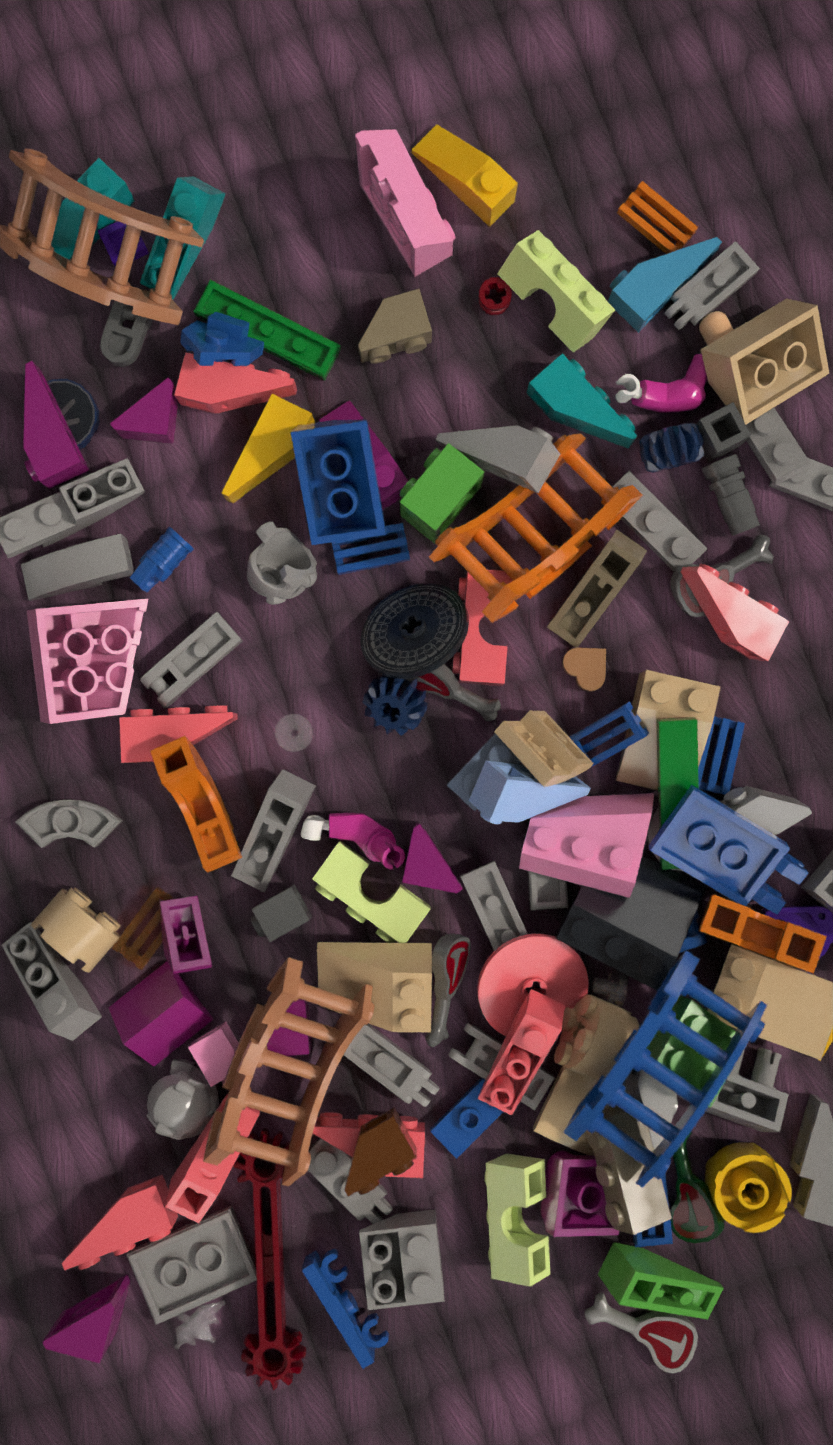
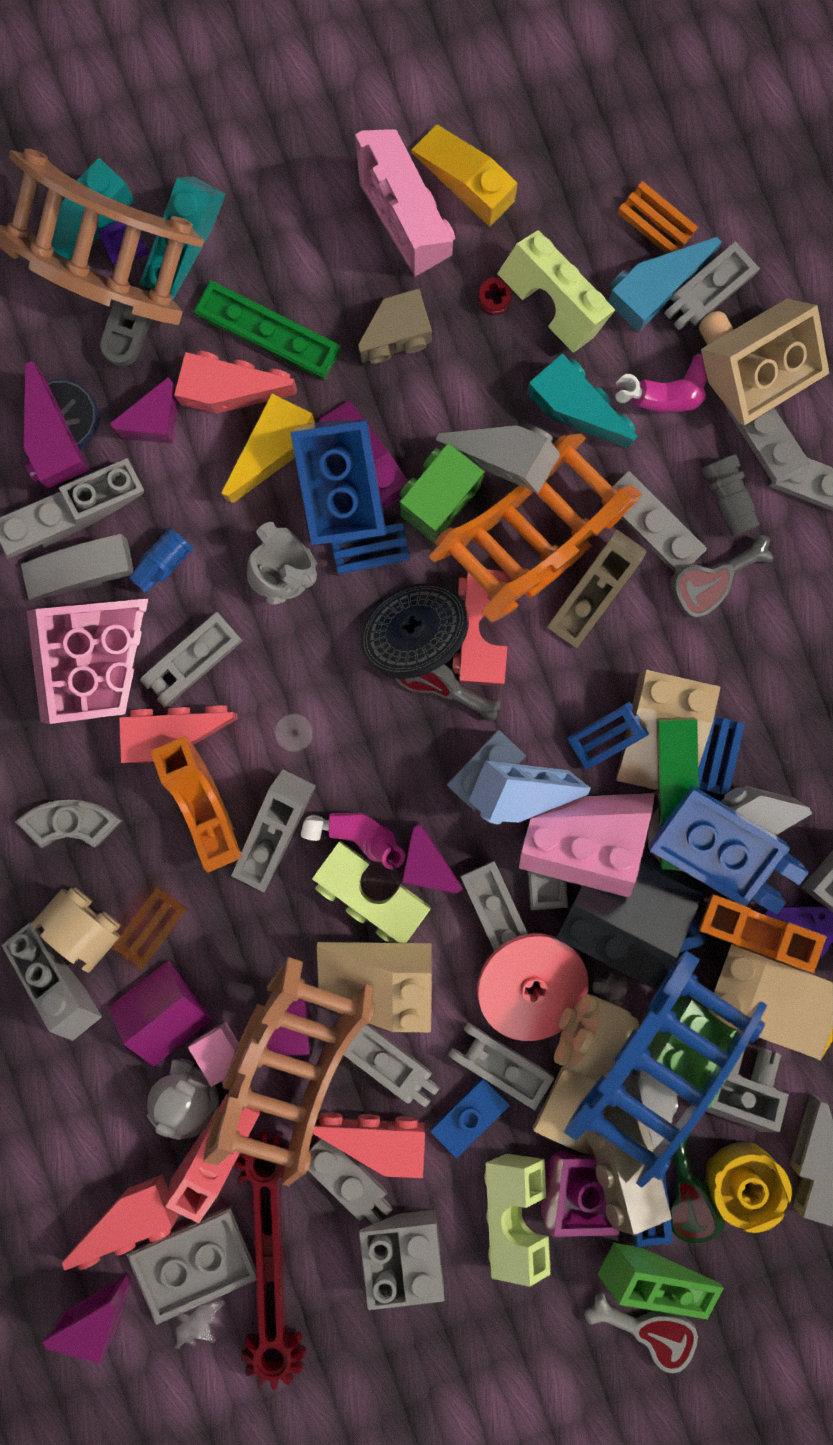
(184, 935): magenta slope -> none
(221, 340): blue plate -> none
(280, 914): dark grey brick -> none
(343, 1306): blue plate -> none
(379, 1150): reddish brown slope -> none
(395, 704): dark blue gear -> none
(449, 966): dark grey piece -> none
(523, 1051): coral slope -> none
(543, 748): tan slope -> none
(587, 666): medium nougat tile -> none
(671, 447): dark blue gear -> none
(722, 432): dark grey brick -> none
(737, 619): slope -> none

